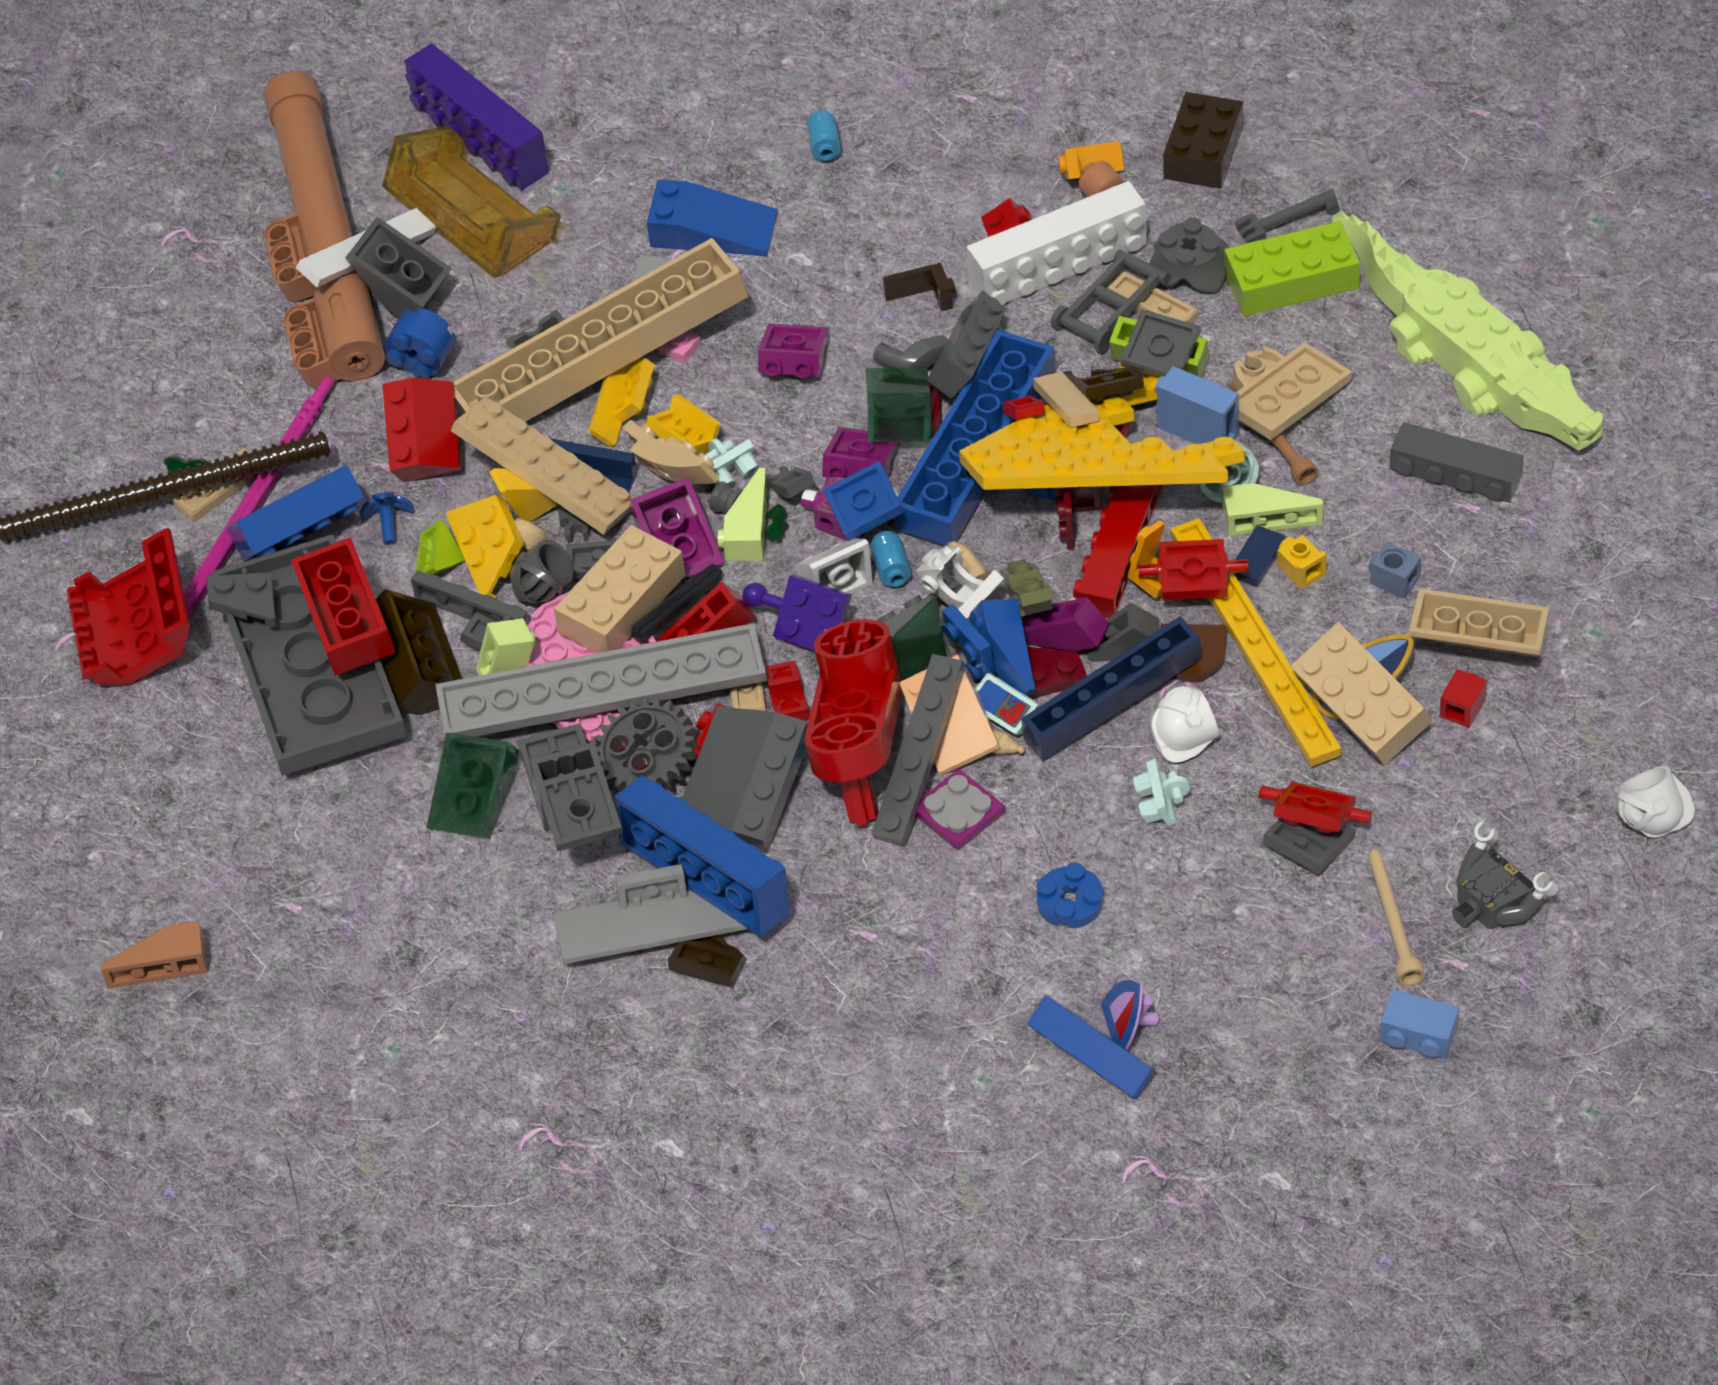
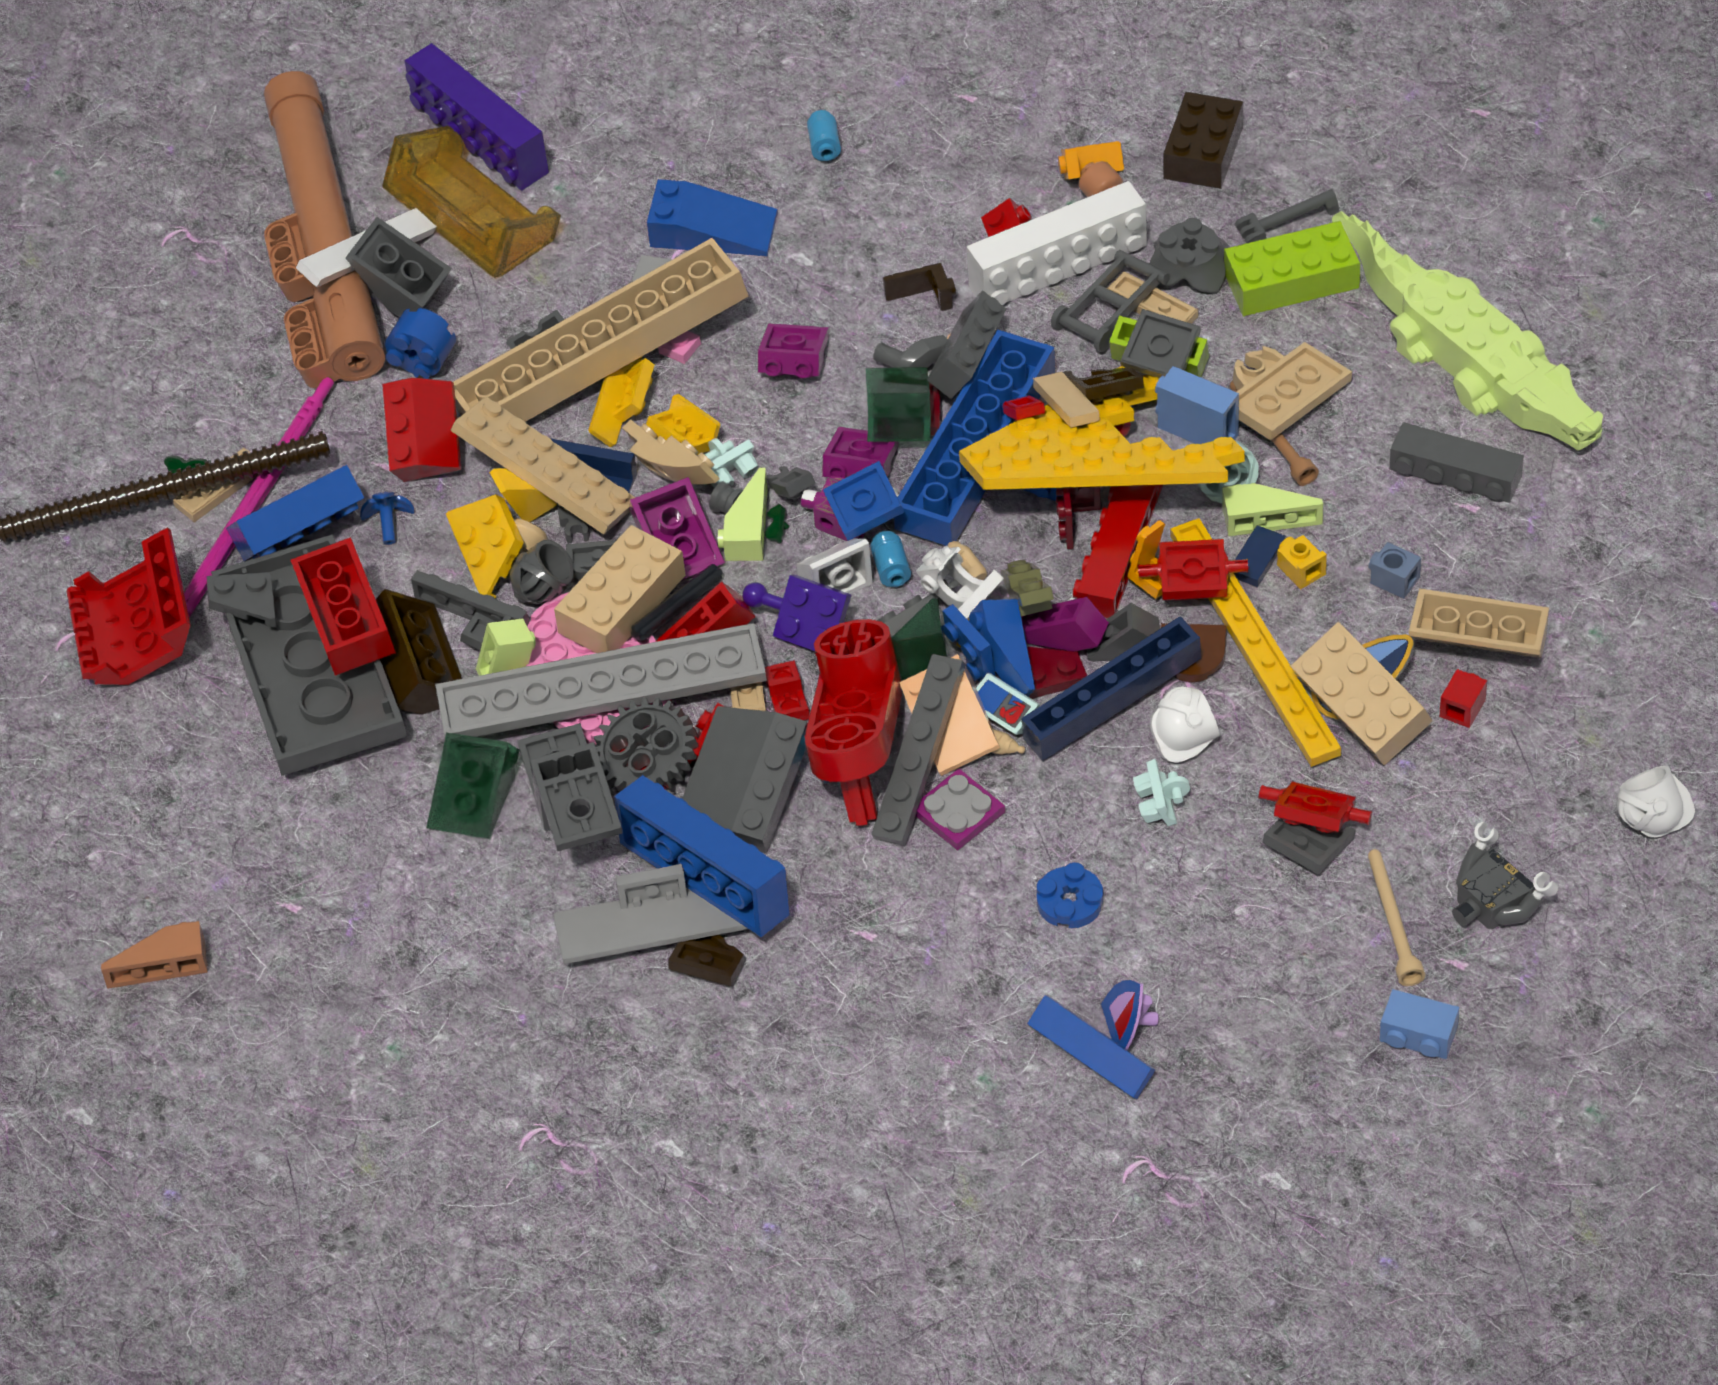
(437, 550): lime slope -> none

